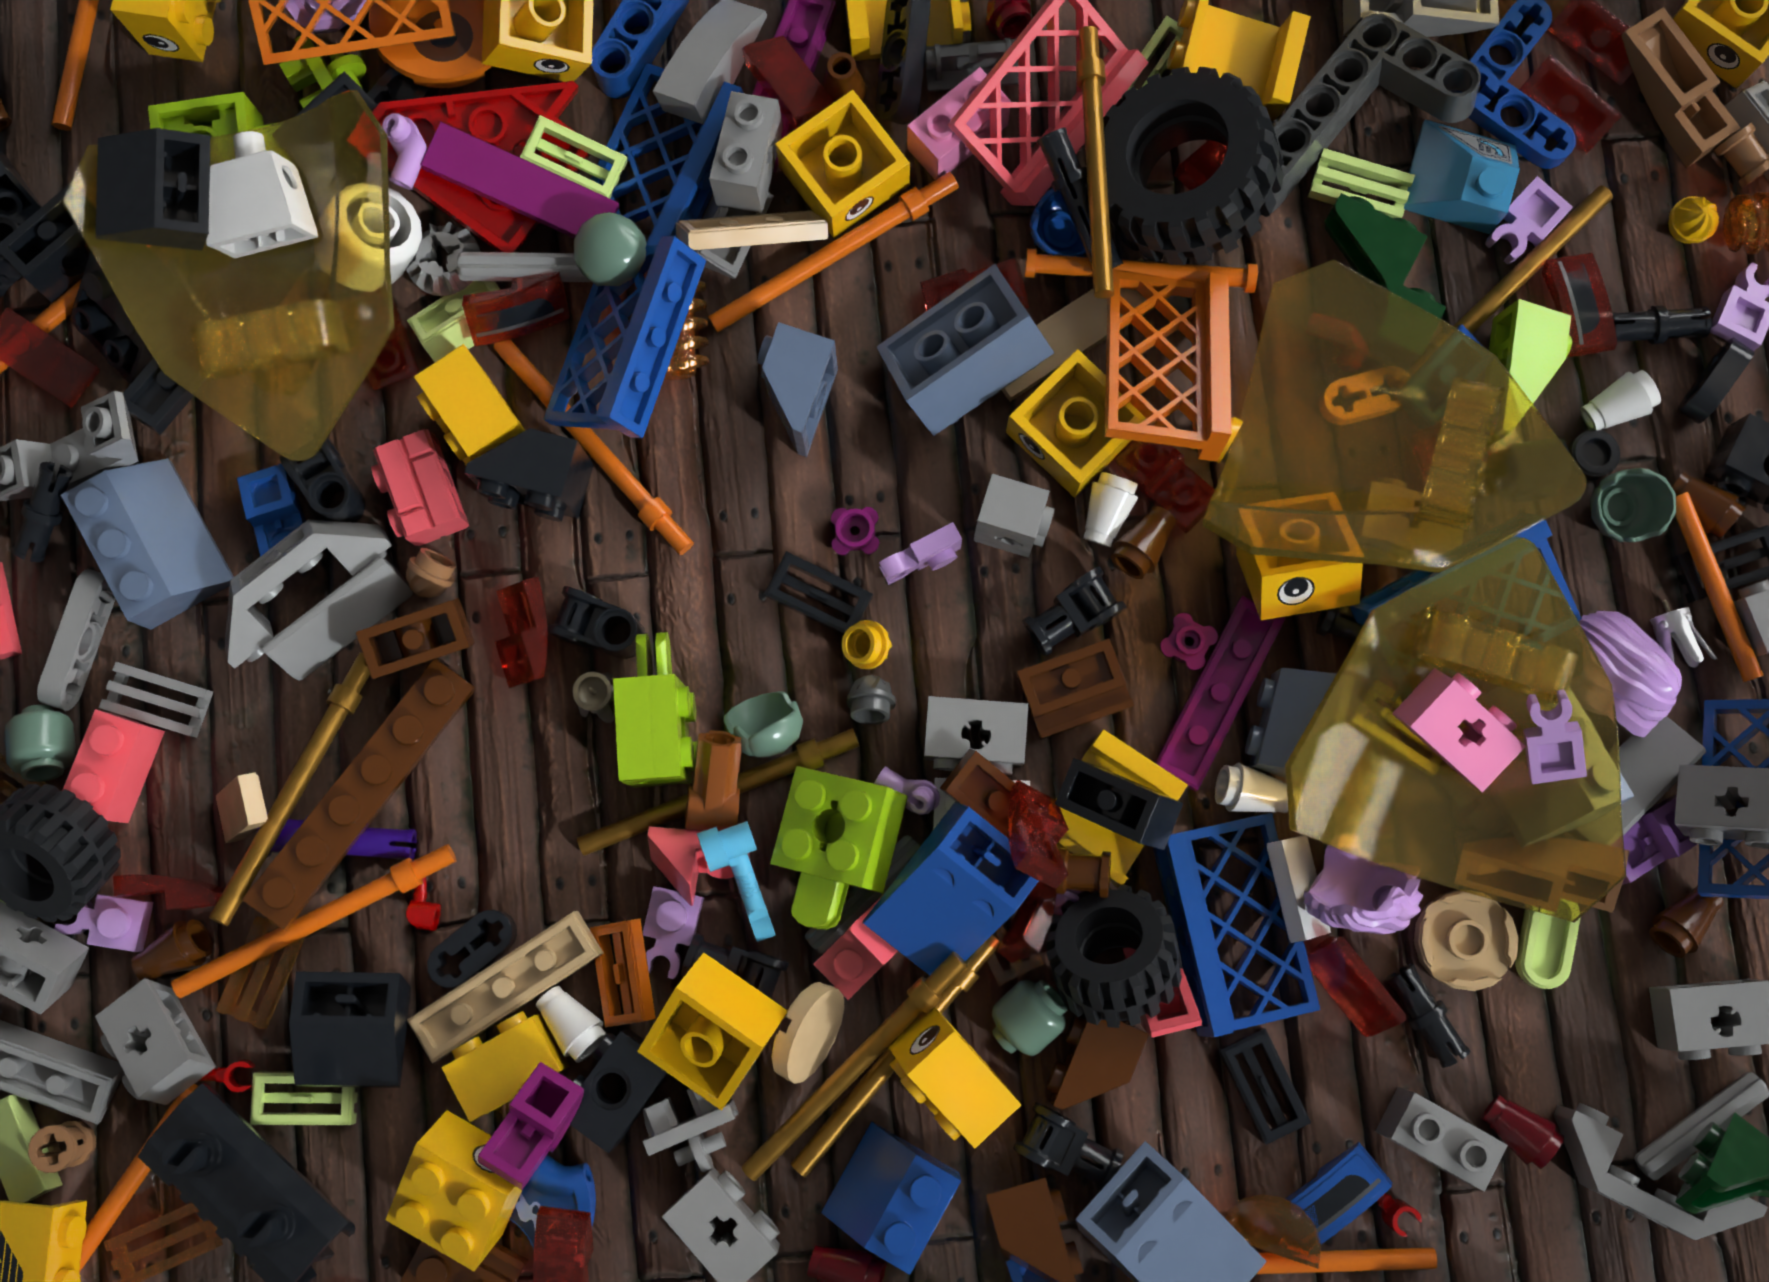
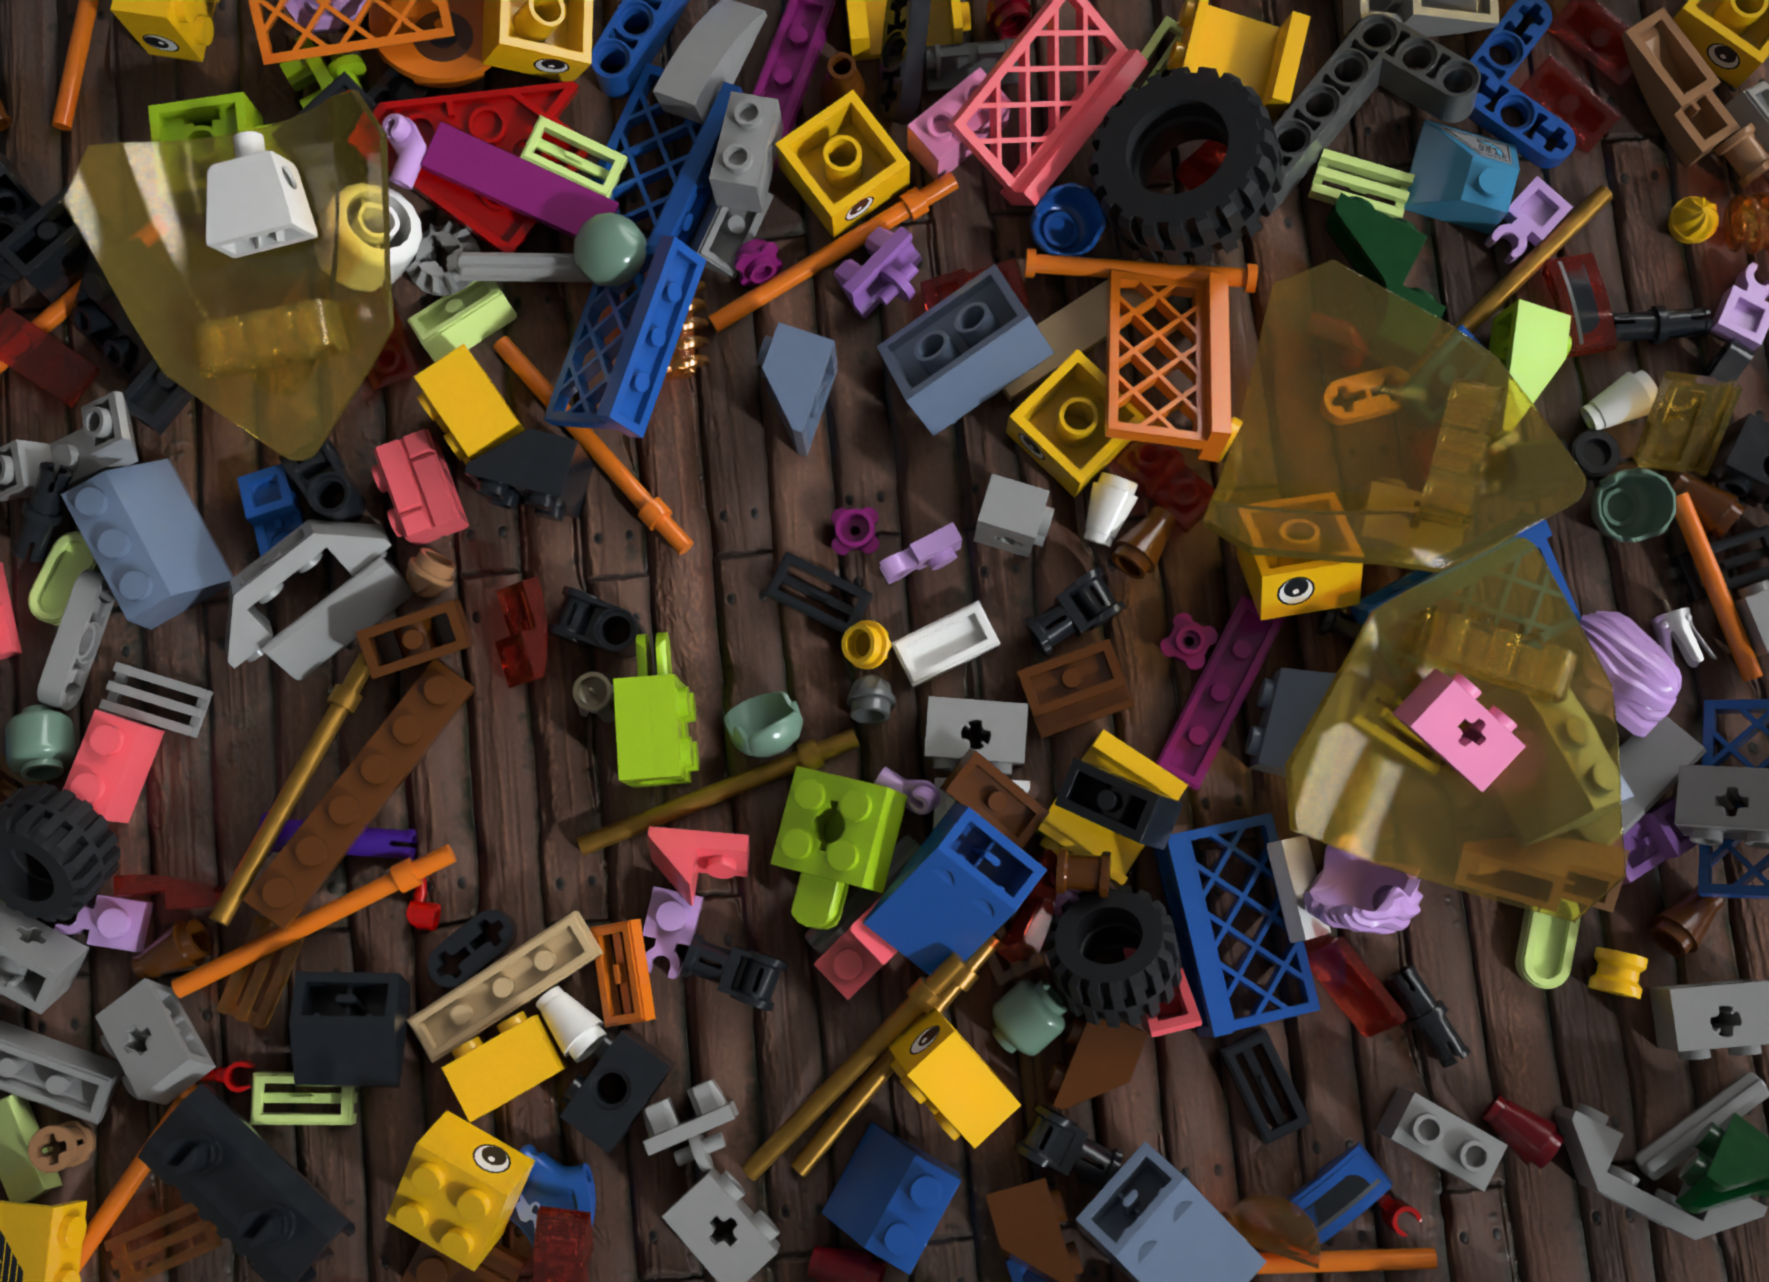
(57, 577): none -> yellowish green tile
(153, 188): black slope -> none
(241, 807): tan tile -> none
(517, 311): clear red slope -> none
(533, 1125): magenta brick -> none
(712, 1030): yellow brick -> none
(714, 791): dark orange piece -> none
(732, 848): medium azure brick -> none
(752, 230): tan tile -> none
(757, 262): none -> magenta plate
(786, 79): clear red slope -> none
(812, 1032): tan tile -> none
(884, 274): none -> medium lavender hips
(945, 644): none -> white tile
(1034, 831): clear red slope -> none
(1071, 185): black pin -> none
(1090, 78): pearl gold bar -> none
(1250, 790): white cone -> none
(1465, 940): tan tile -> none
(1555, 746): lavender plate -> none
(1618, 973): none -> yellow wheel
(1686, 423): none -> clear yellow plate

